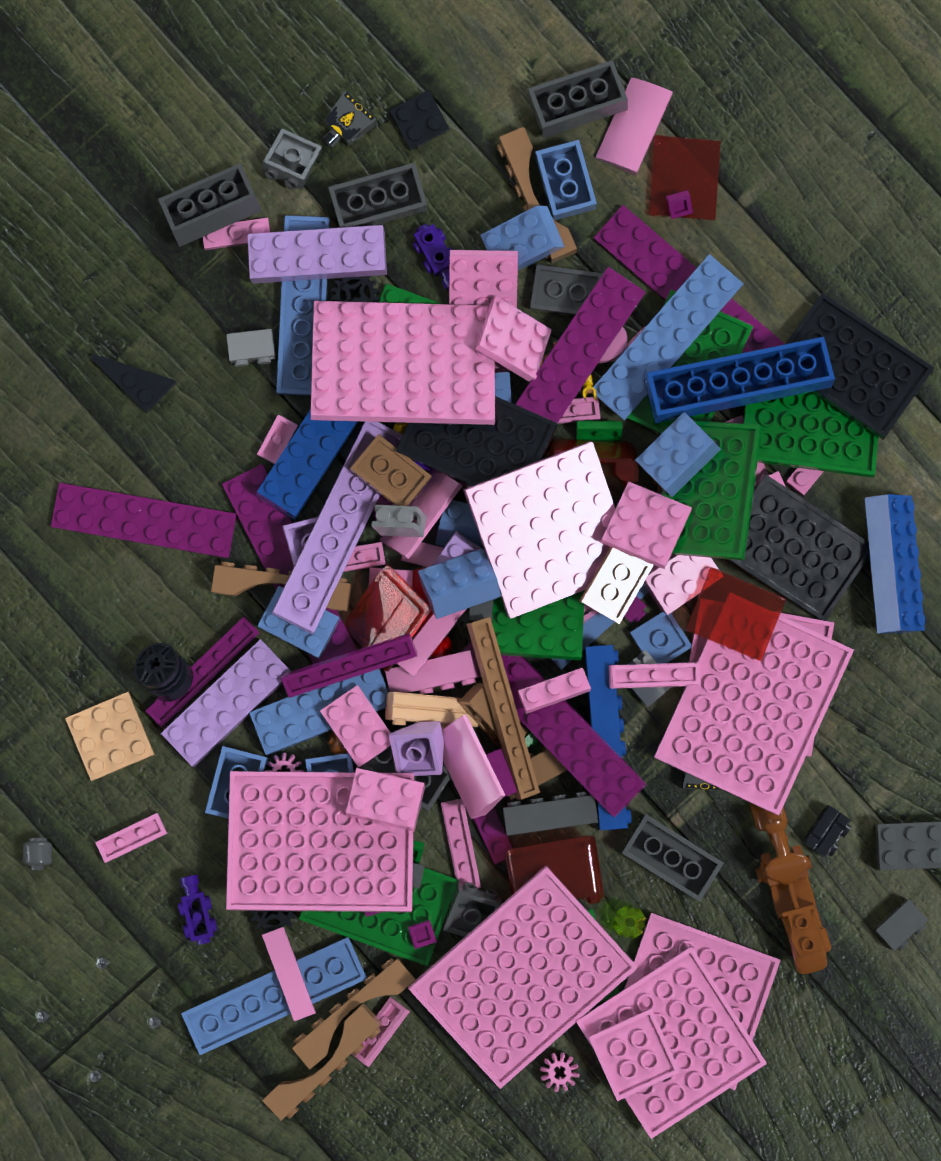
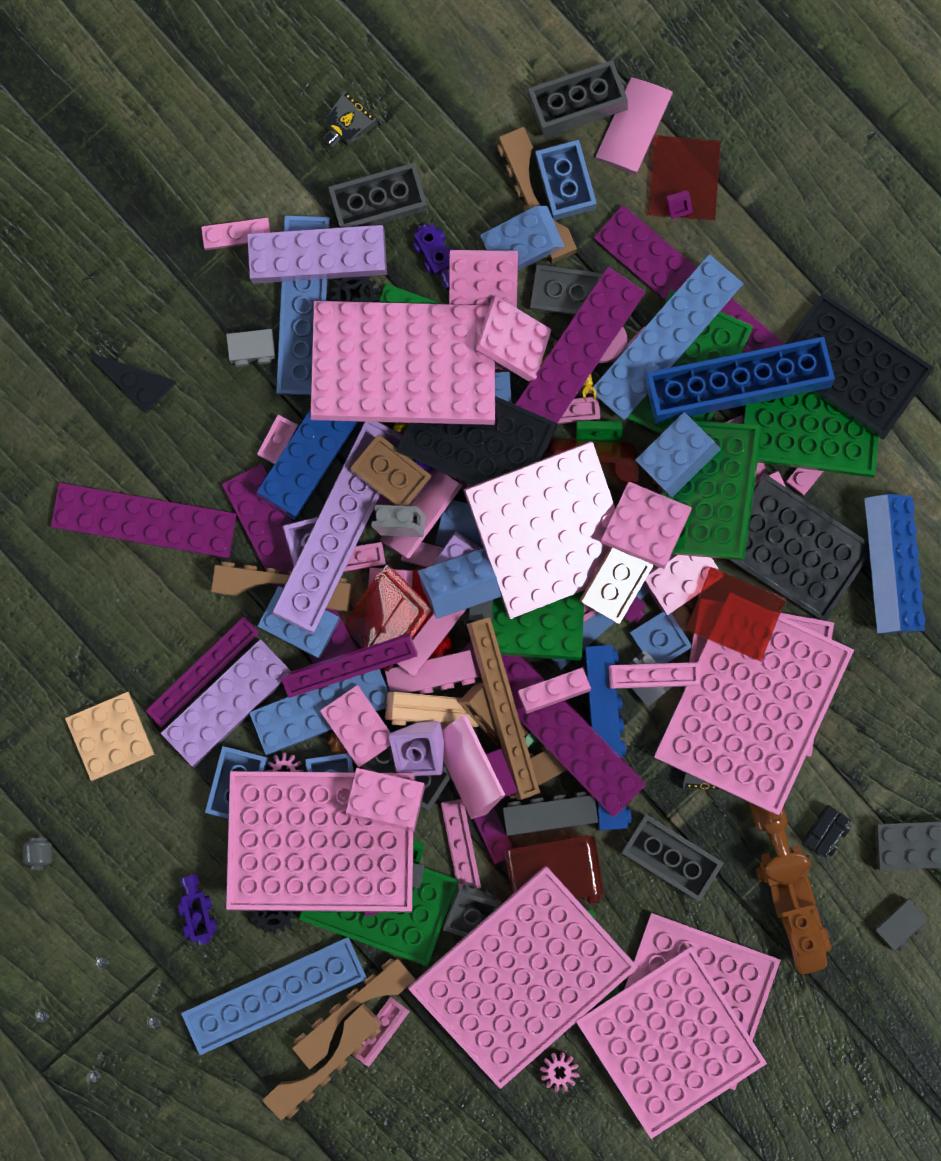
(131, 838): bright pink plate -> none
(163, 672): black wheel -> none
(210, 205): dark grey brick -> none
(288, 973): bright pink tile -> none
(291, 159): dark grey plate -> none
(419, 120): black plate -> none
(422, 934): magenta tile -> none
(620, 925): clear neon green brick -> none
(634, 1054): bright pink plate -> none

